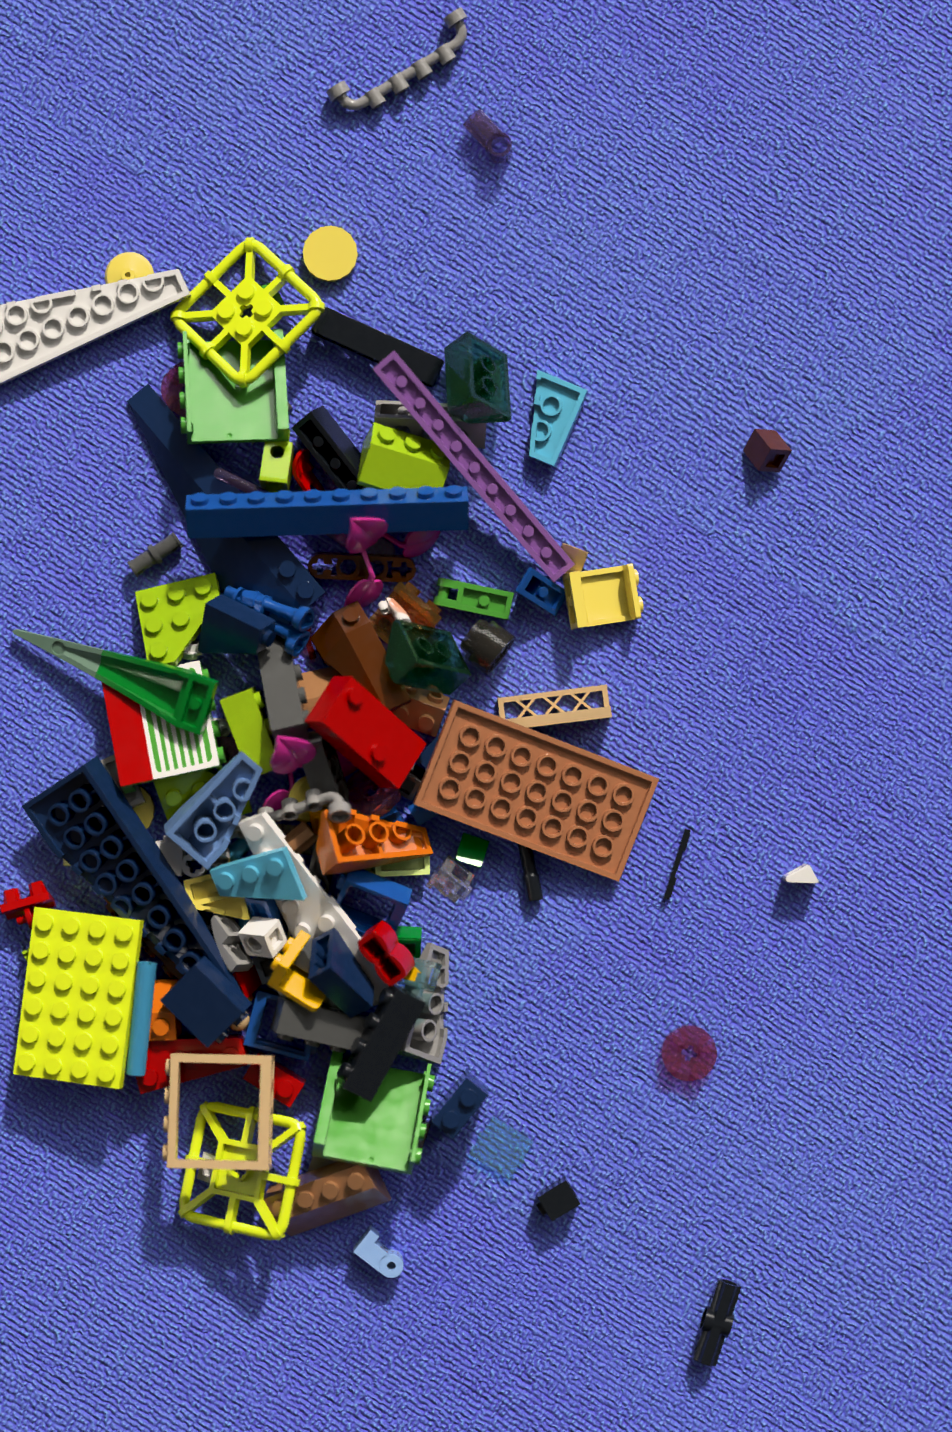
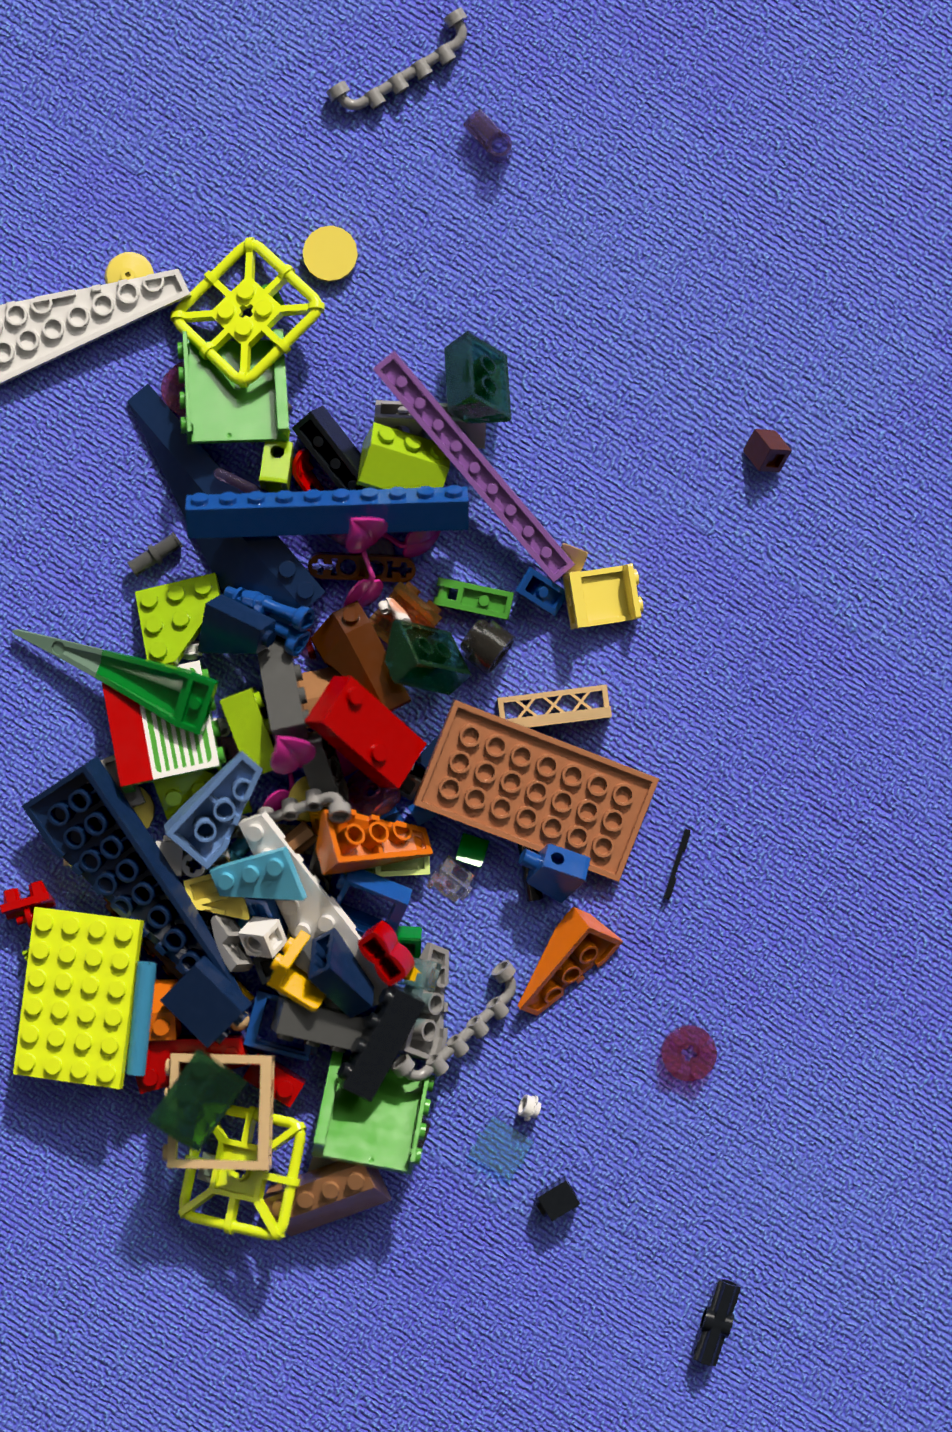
(198, 1100): none -> clear green slope
(248, 981): red slope -> none
(375, 344): black beam -> none
(384, 1260): light blue leg -> none
(424, 710): nougat bracket -> none
(459, 1104): dark blue brick -> none
(475, 1026): none -> light grey bar
(529, 1107): none -> white plate
(554, 416): medium azure wing -> none
(555, 870): none -> blue torso
(572, 950): none -> orange wedge
(801, 874): white slope -> none

